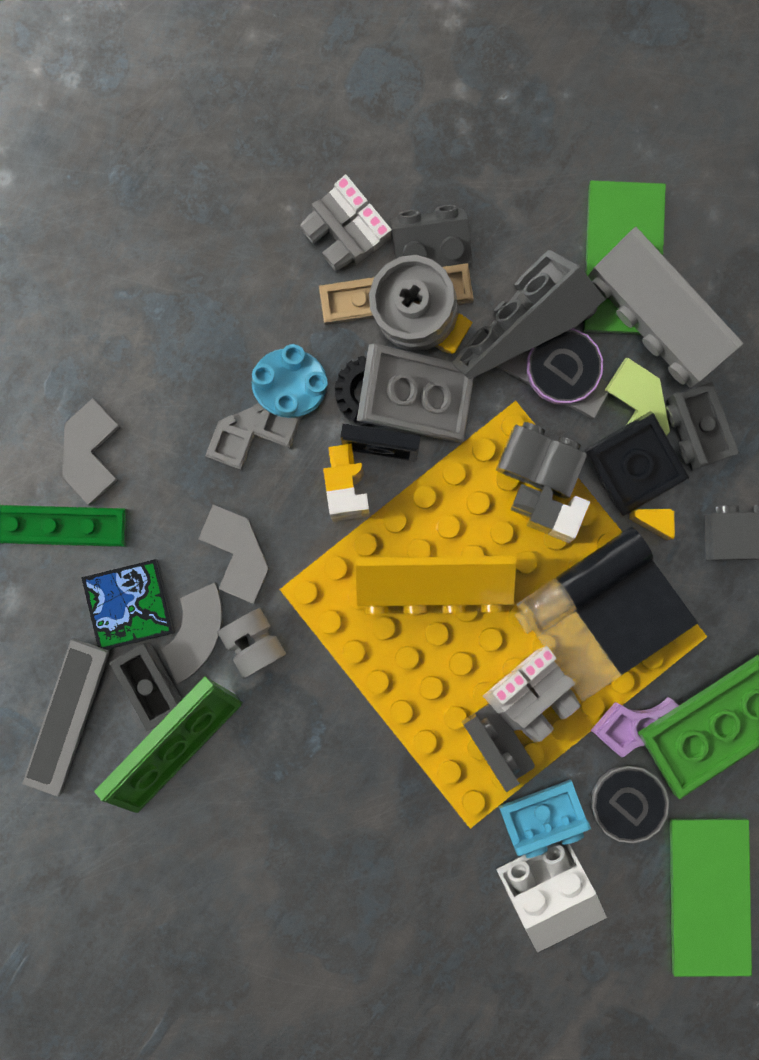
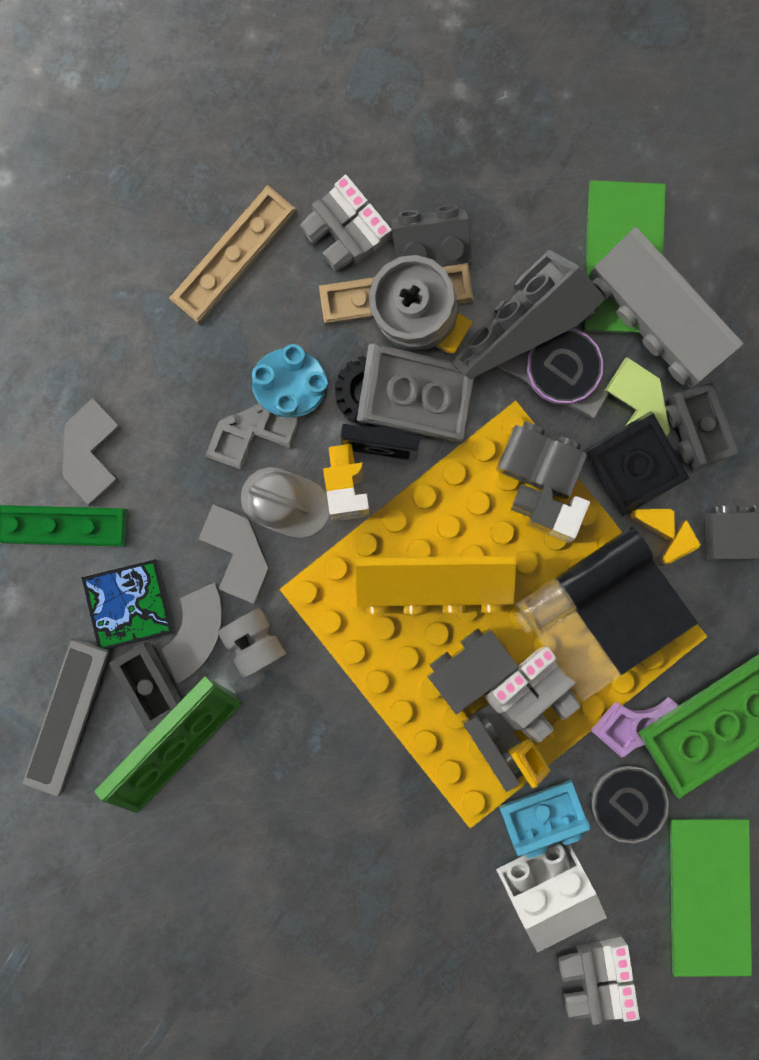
(233, 254): none -> tan tile
(285, 502): none -> light grey piece
(471, 670): none -> dark grey brick
(530, 762): none -> yellow slope
(605, 980): none -> light grey hips
(681, 545): none -> yellow slope

